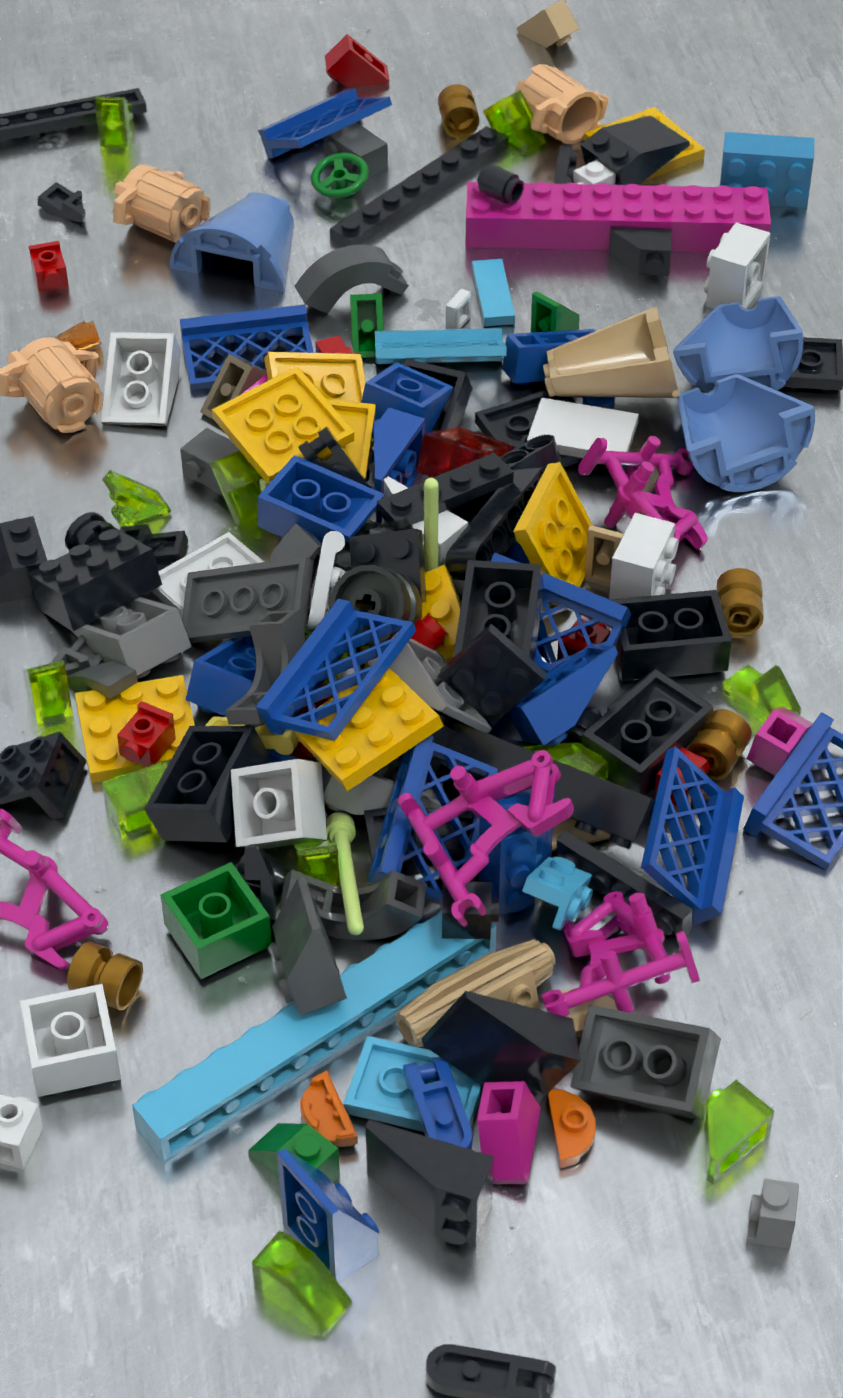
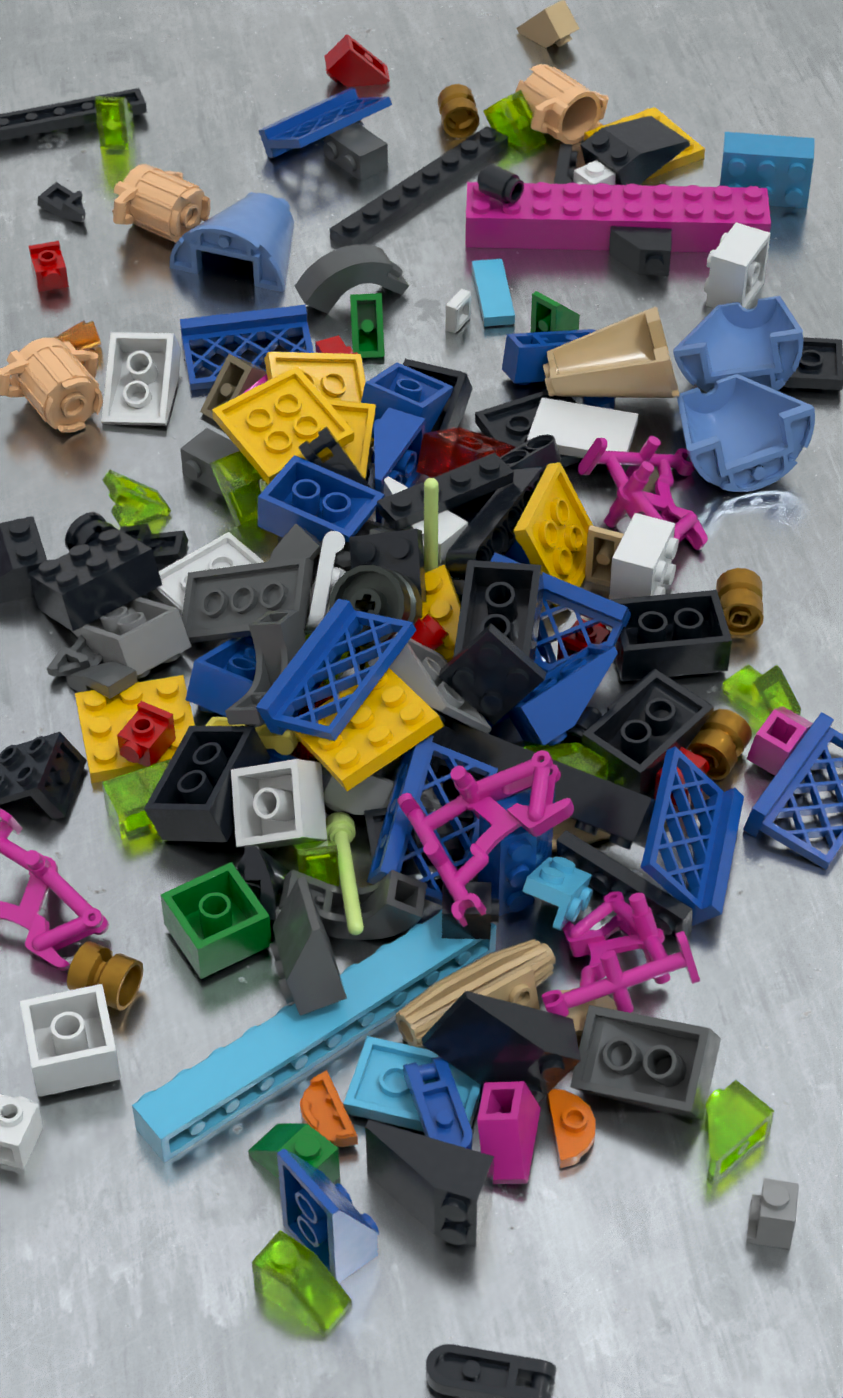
(48, 691): clear neon green slope -> none
(341, 181): green piece -> none
(439, 345): medium azure fence -> none

